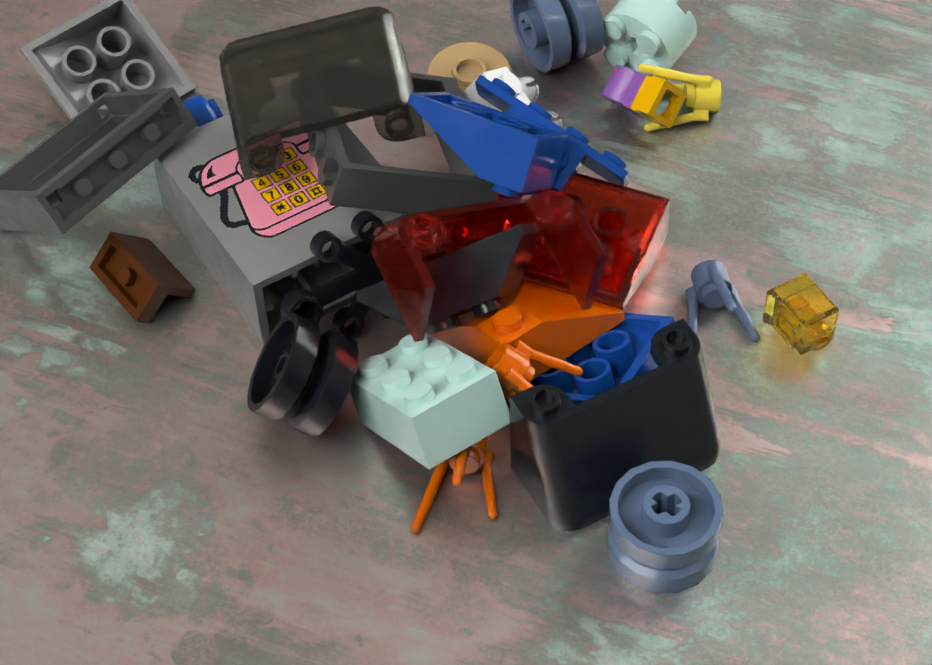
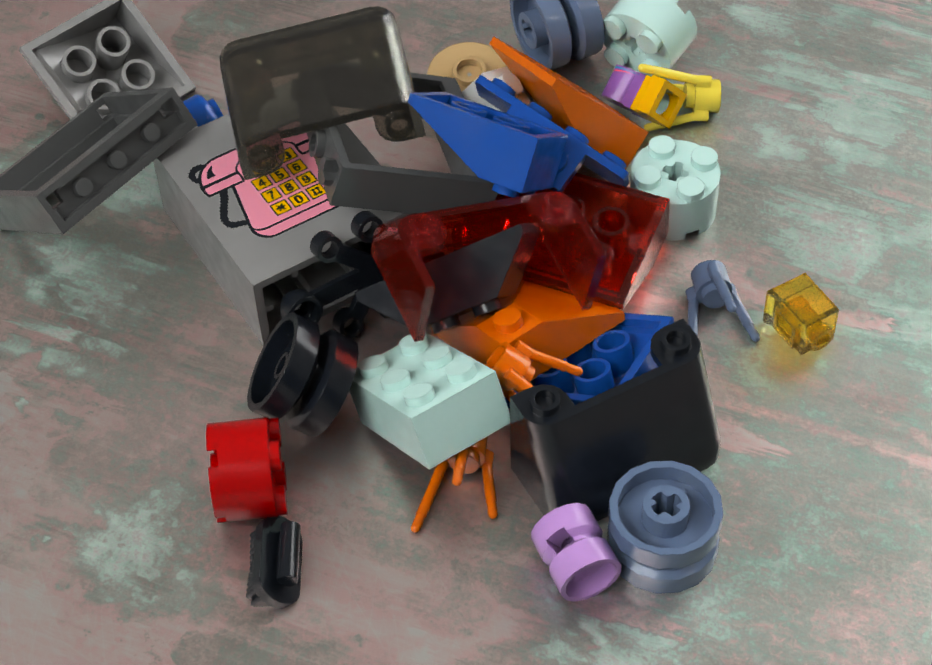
(138, 275): reddish brown panel -> none
(246, 469): none -> red brick
(275, 563): none -> black piece
(574, 105): none -> orange slope
(575, 552): none -> lavender wheel
(683, 174): none -> light aqua brick

